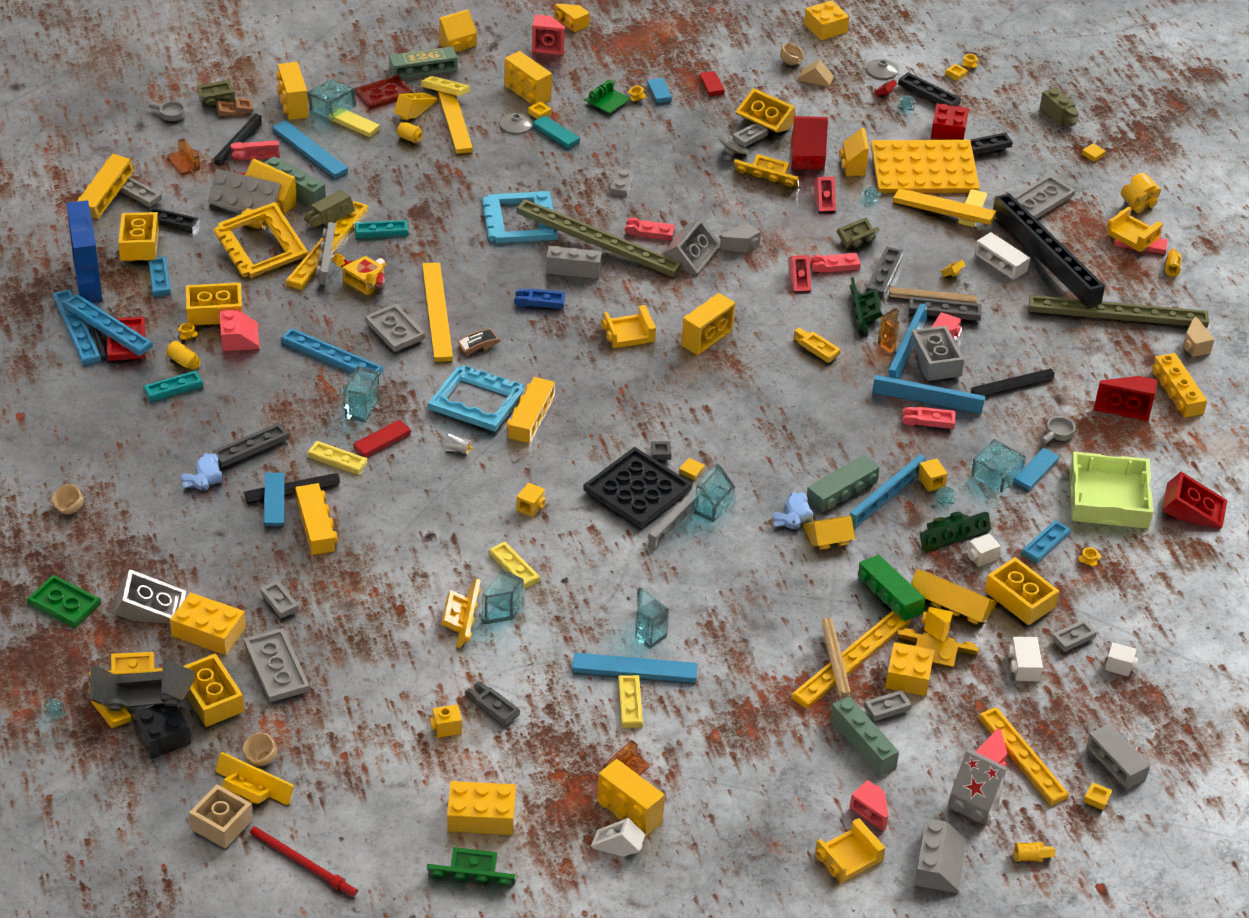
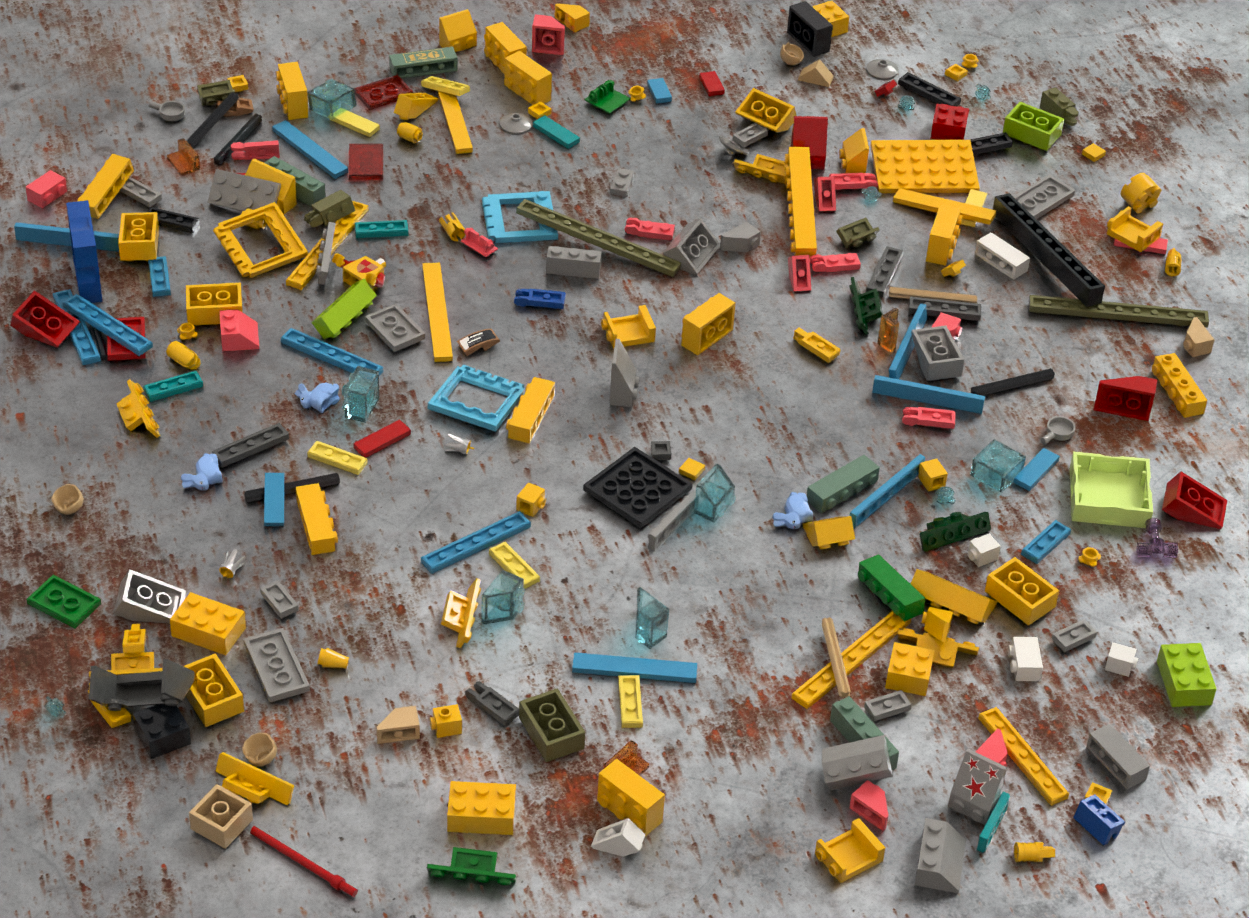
(43, 320): none -> red slope
(46, 189): none -> coral brick
(61, 236): none -> dark azure tile
(134, 640): none -> yellow hinge
(135, 410): none -> yellow bracket
(215, 116): none -> black axle
(228, 569): none -> flat silver piece
(238, 83): none -> yellow plate
(320, 397): none -> light blue animal
(332, 659): none -> yellow cone
(343, 309): none -> lime brick
(365, 161): none -> clear red tile
(399, 725): none -> tan slope
(453, 227): none -> yellow arm
(475, 542): none -> dark azure tile
(478, 243): none -> coral hinge
(501, 43): none -> yellow brick
(551, 725): none -> olive brick
(623, 378): none -> light grey slope
(801, 201): none -> yellow brick
(809, 28): none -> black brick
(854, 180): none -> coral hinge
(856, 762): none -> light grey slope
(944, 234): none -> yellow brick
(982, 92): none -> clear light blue plate
(993, 822): none -> teal tile
(1033, 126): none -> lime brick
(1098, 819): none -> blue hinge
(1156, 545): none -> clear purple bar
(1186, 674): none -> lime brick

